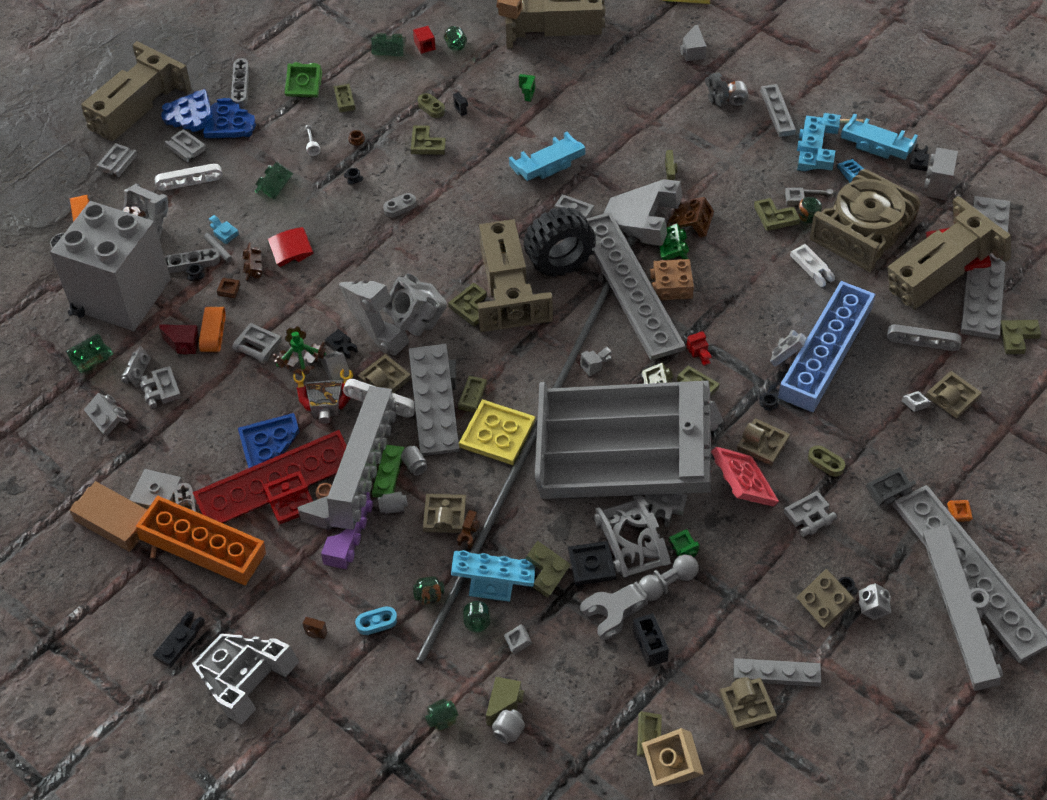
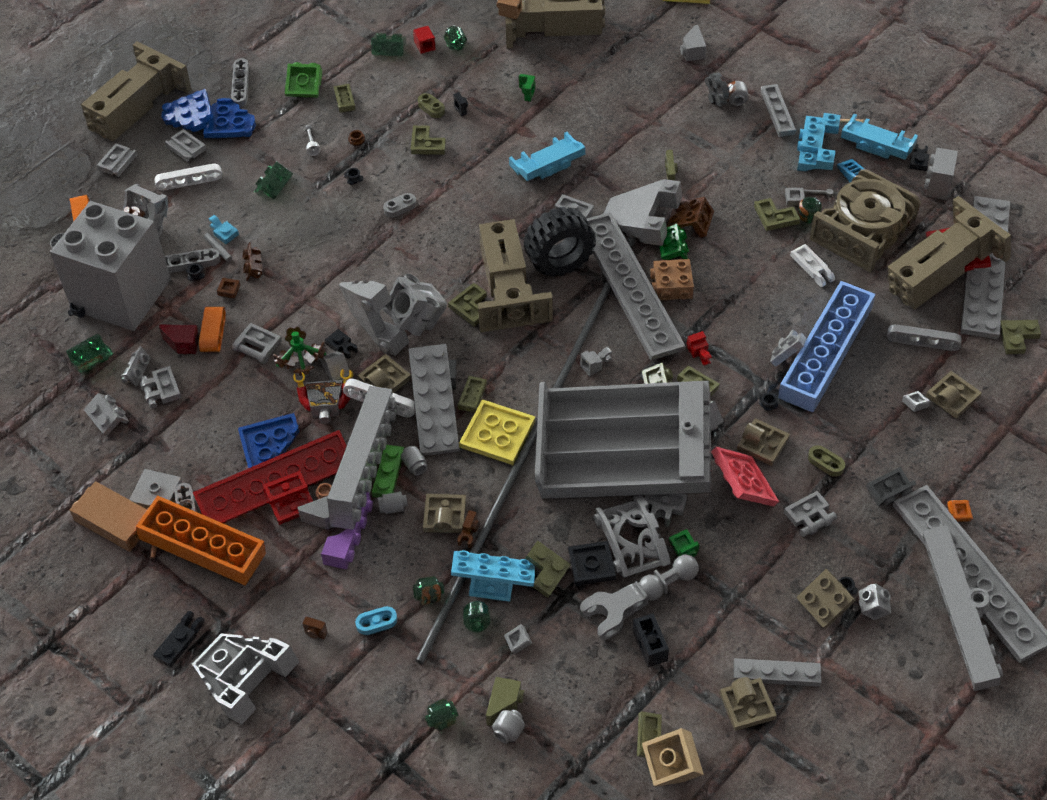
(290, 246): red slope -> none

